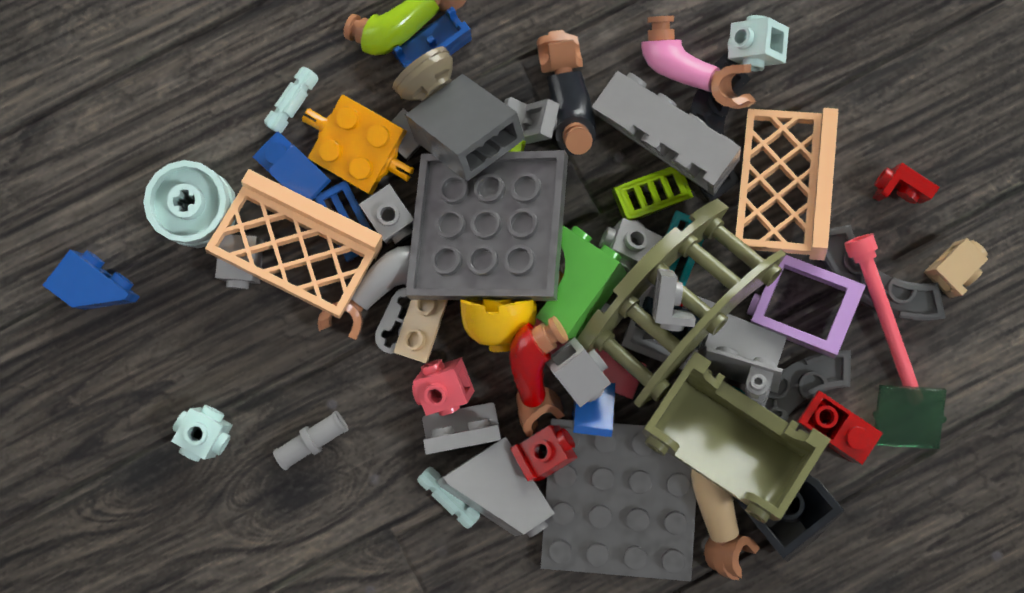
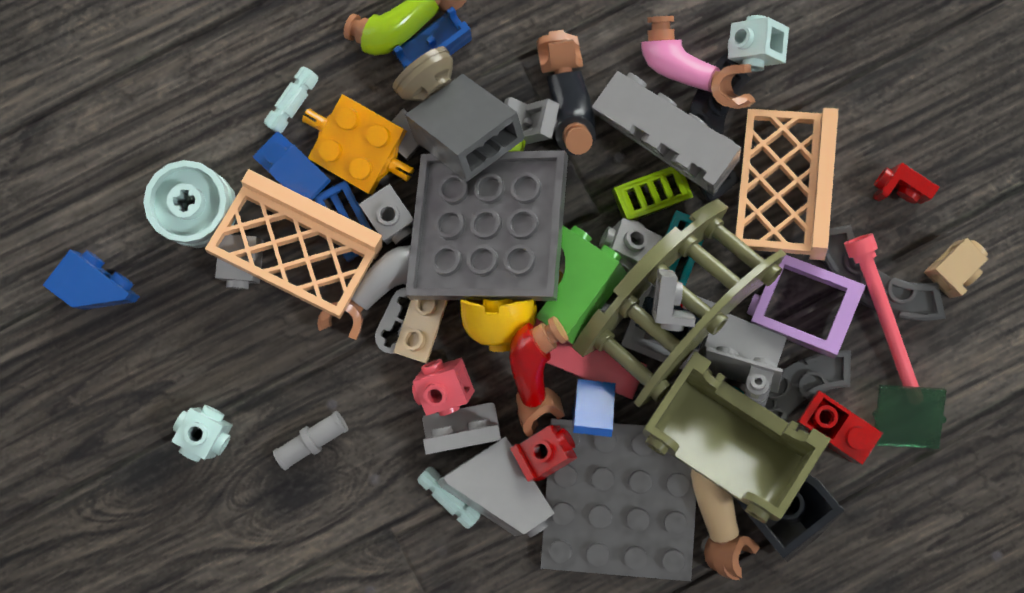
(579, 371): light grey brick -> none

